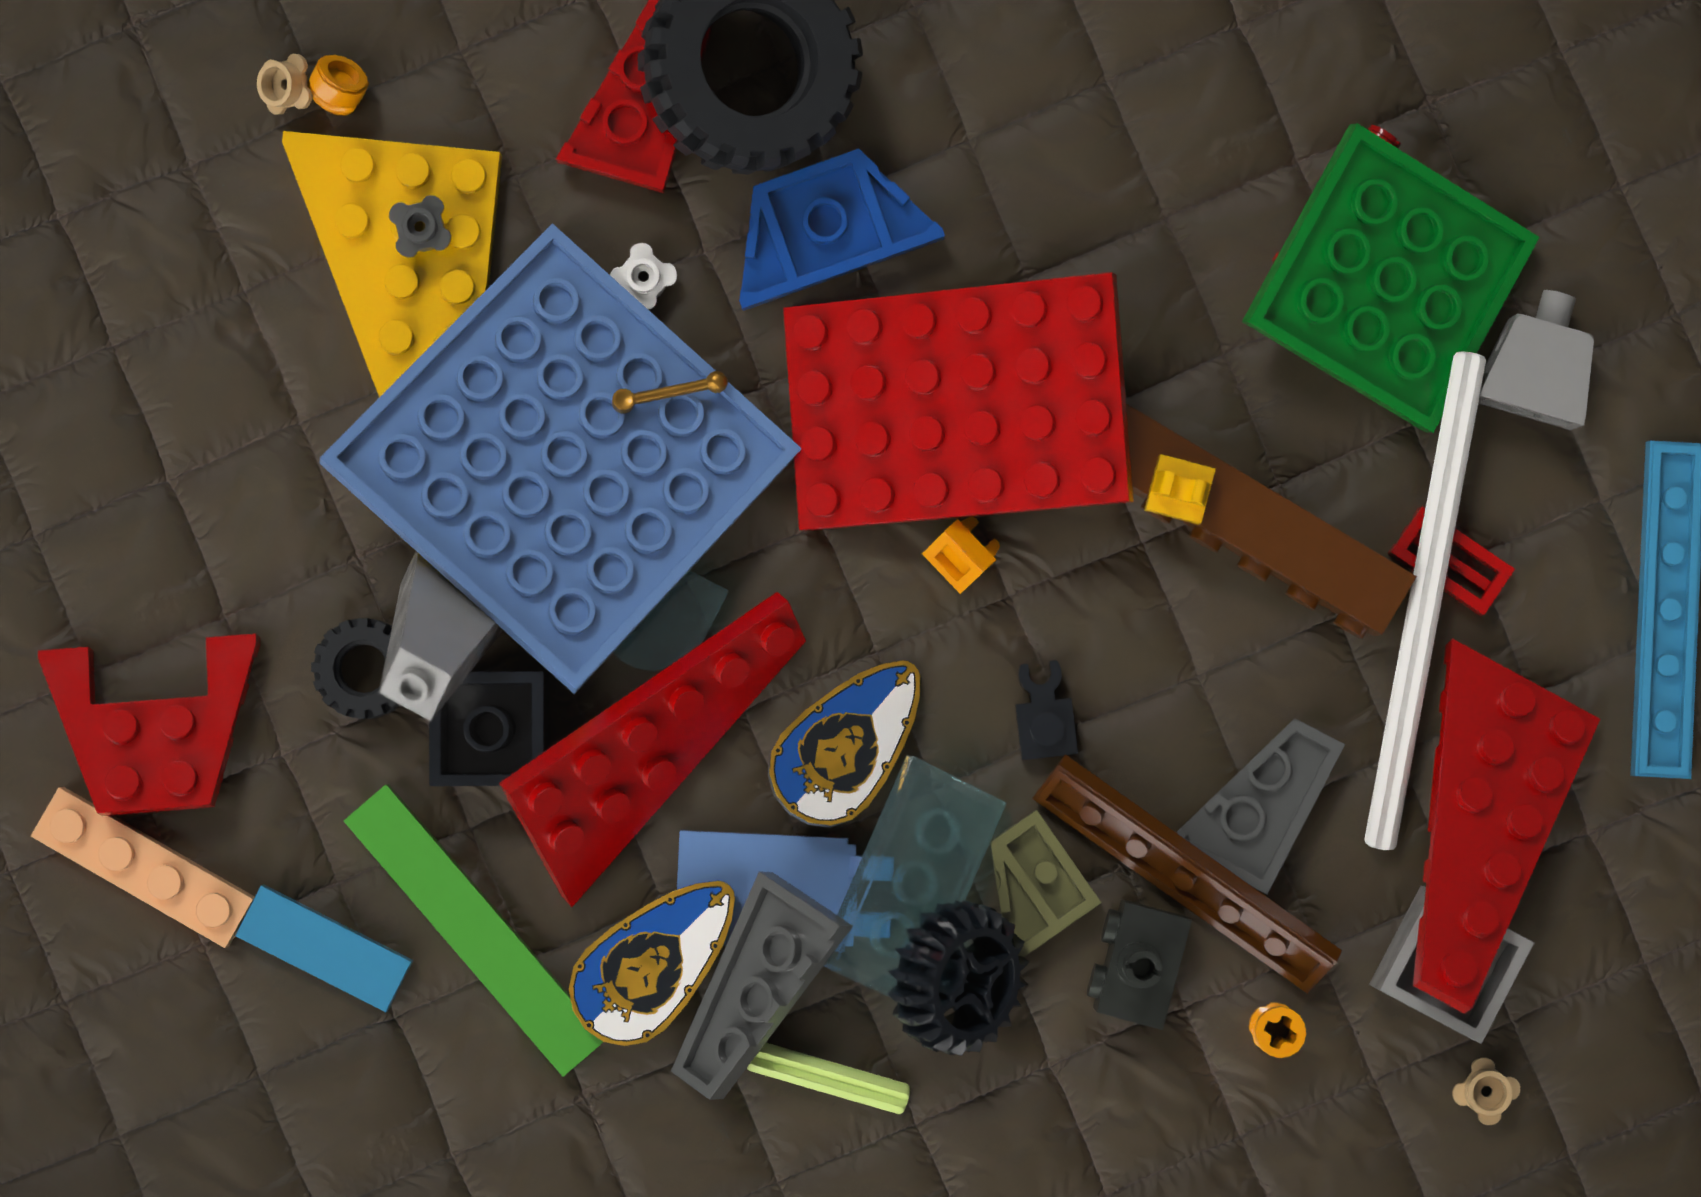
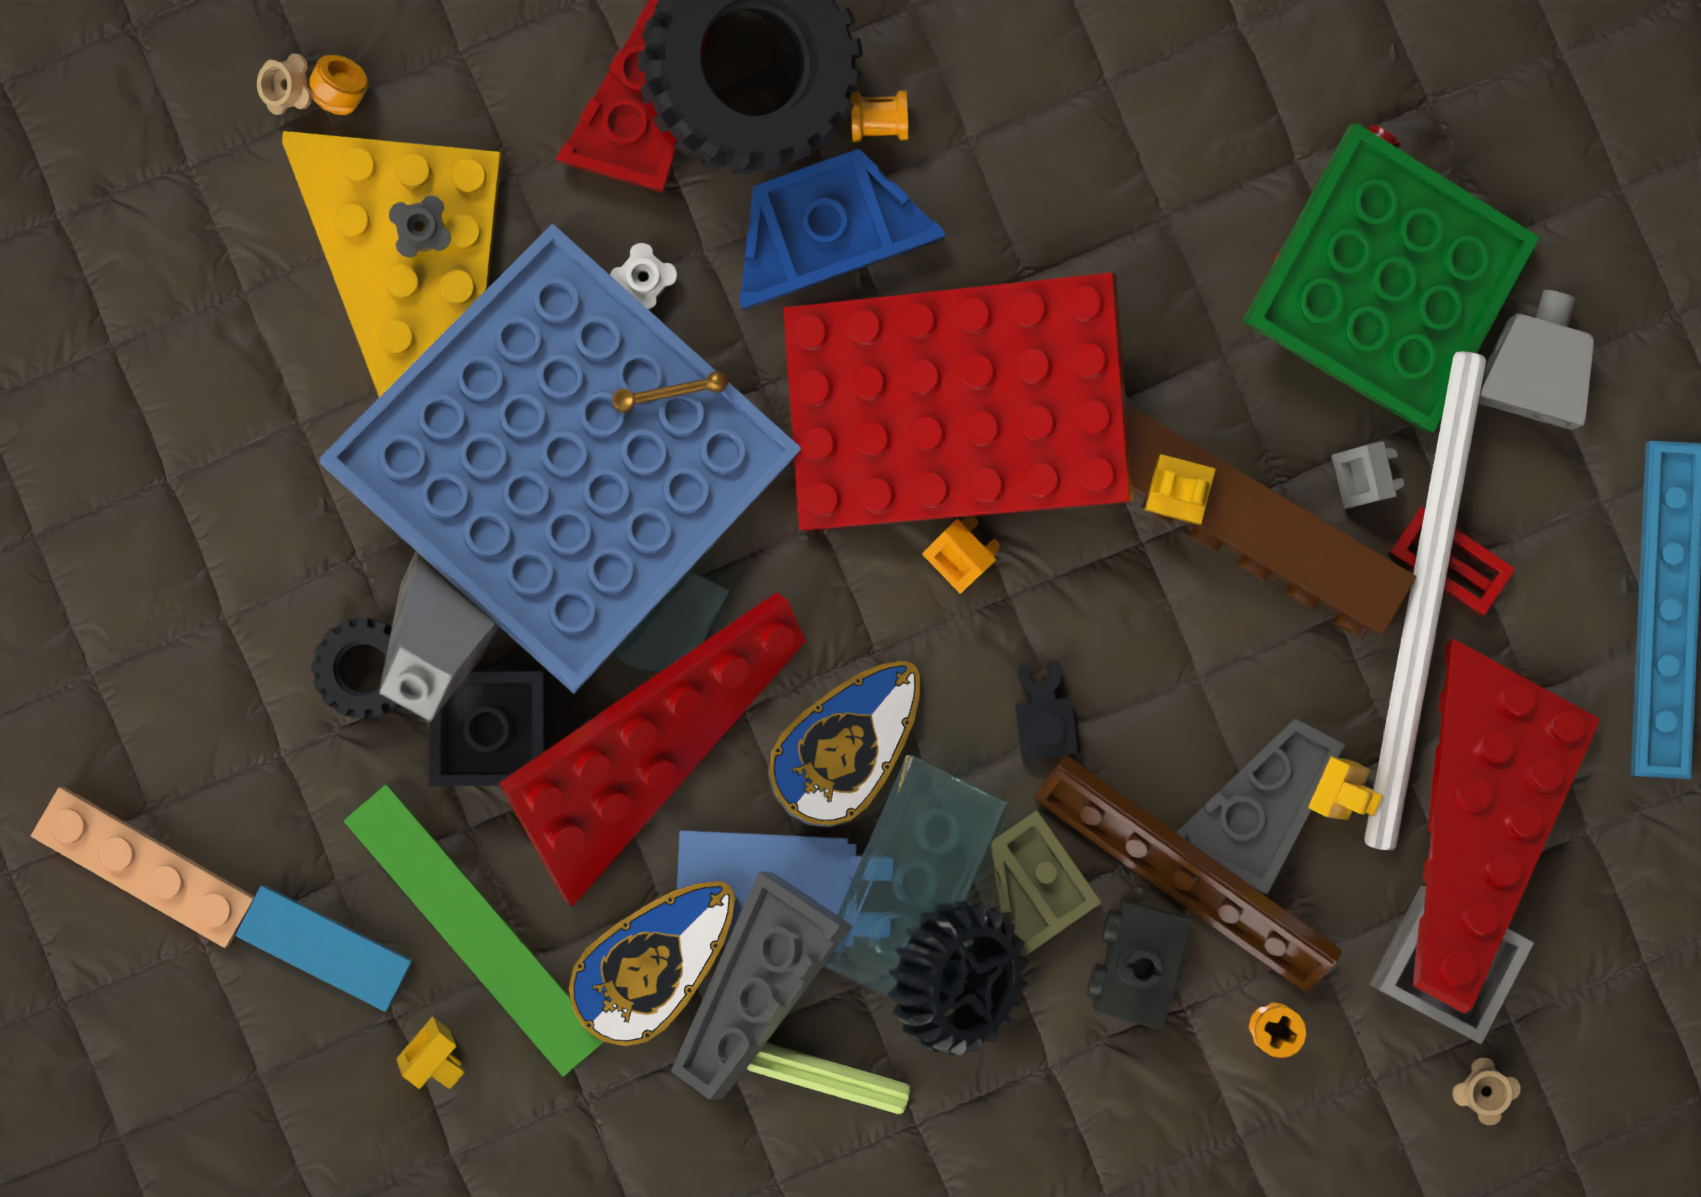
(152, 750): red wing -> none
(431, 1056): none -> yellow tile
(879, 116): none -> light orange bush
(1344, 790): none -> yellow tile
(1365, 474): none -> light grey tile

